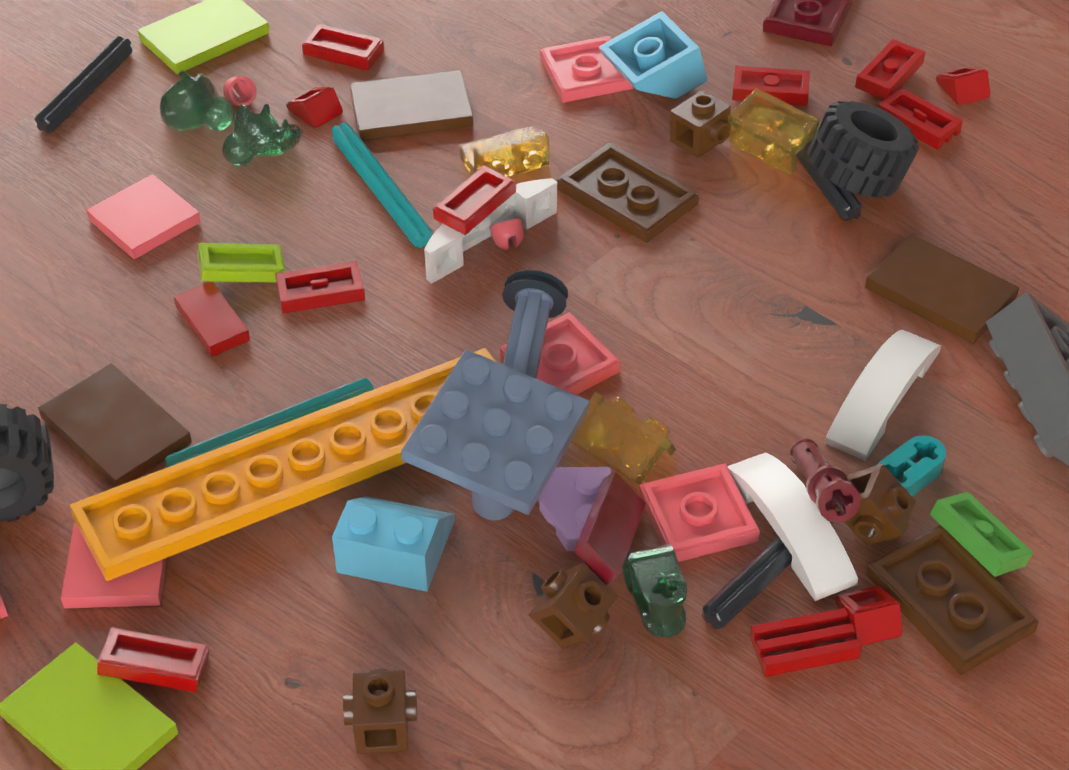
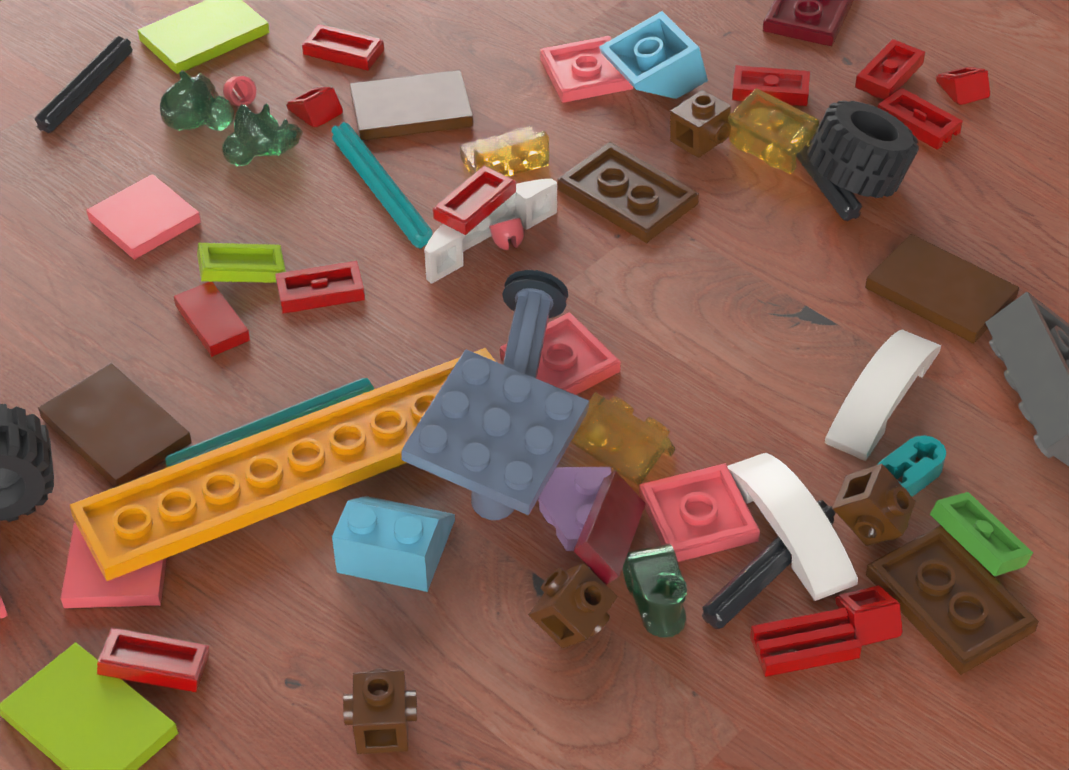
(825, 483): dark red pin -> none

